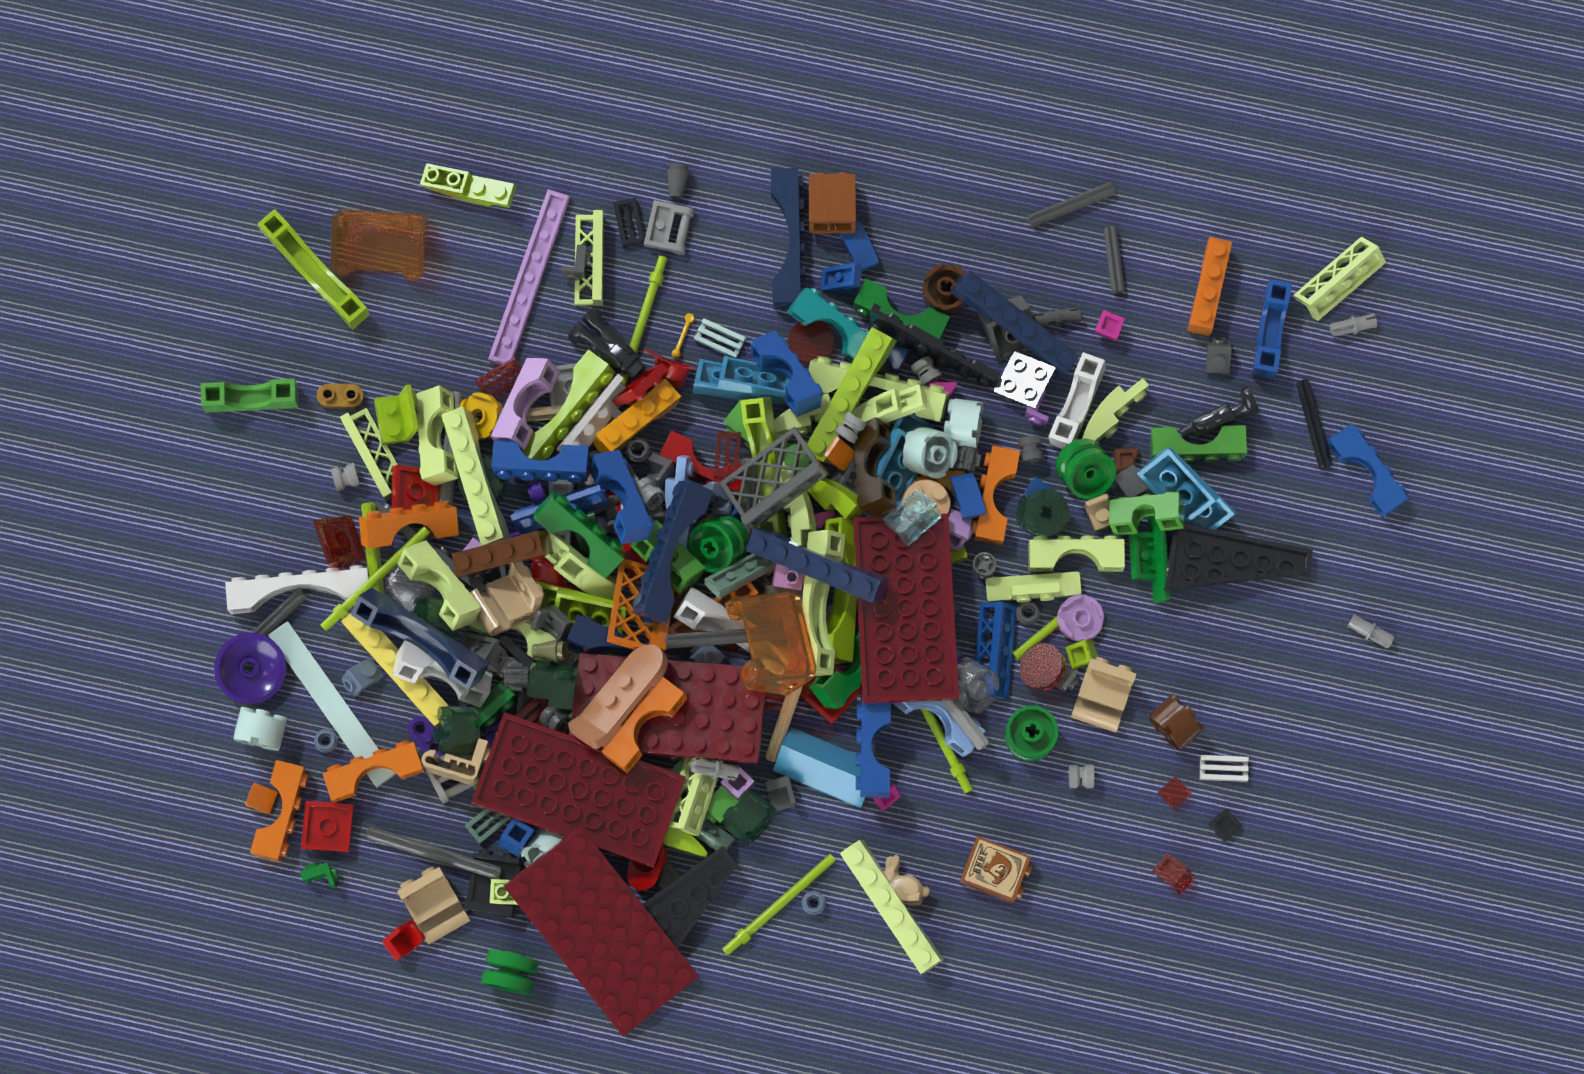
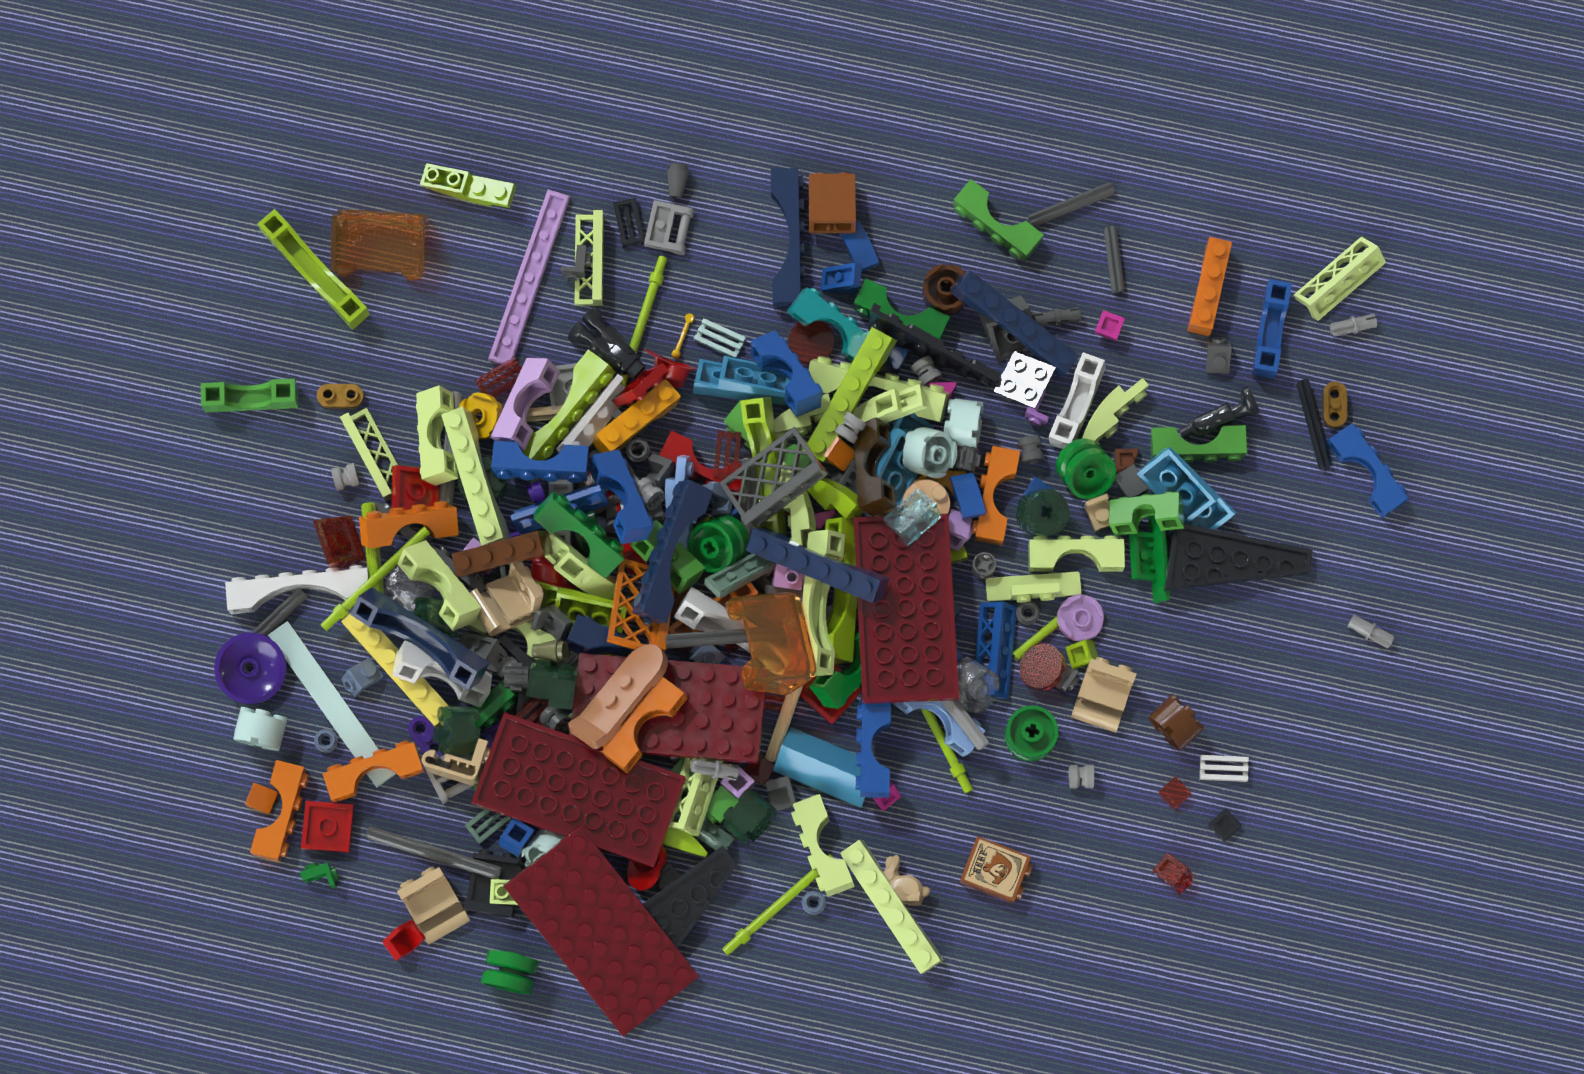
(397, 417): lime bracket -> none
(760, 772): none -> clear red tile
(832, 872): none -> yellowish green arch
(1019, 238): none -> bright green arch
(1334, 405): none -> pearl gold plate

